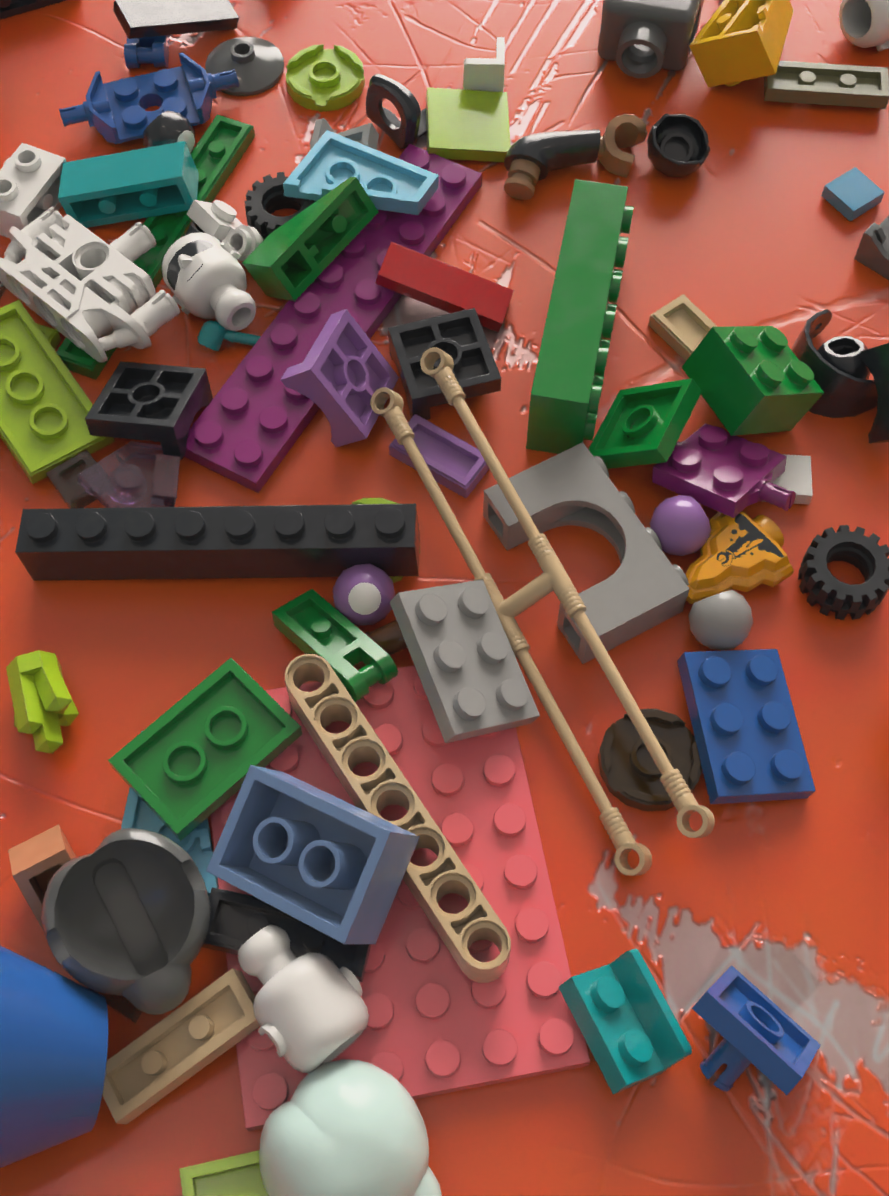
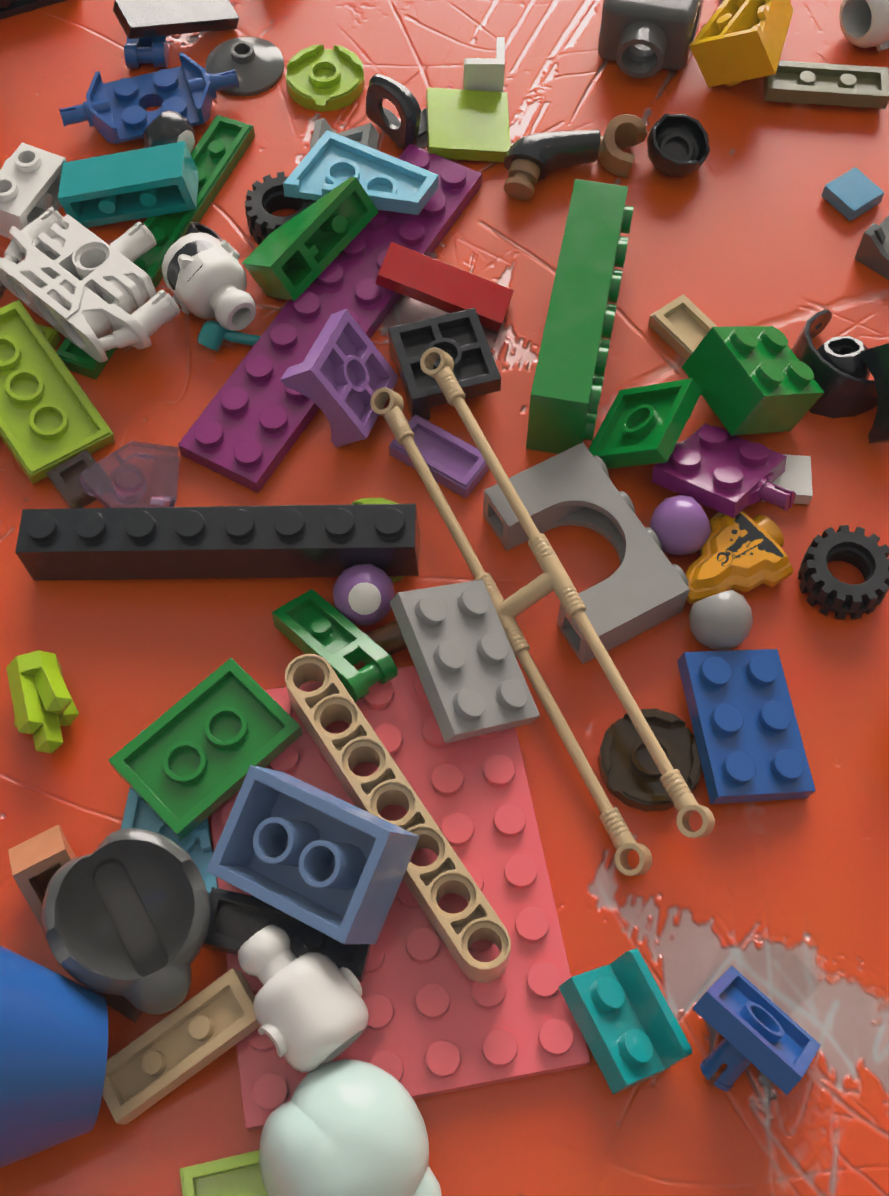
(150, 404): black piece -> none
(221, 222): white plate -> none

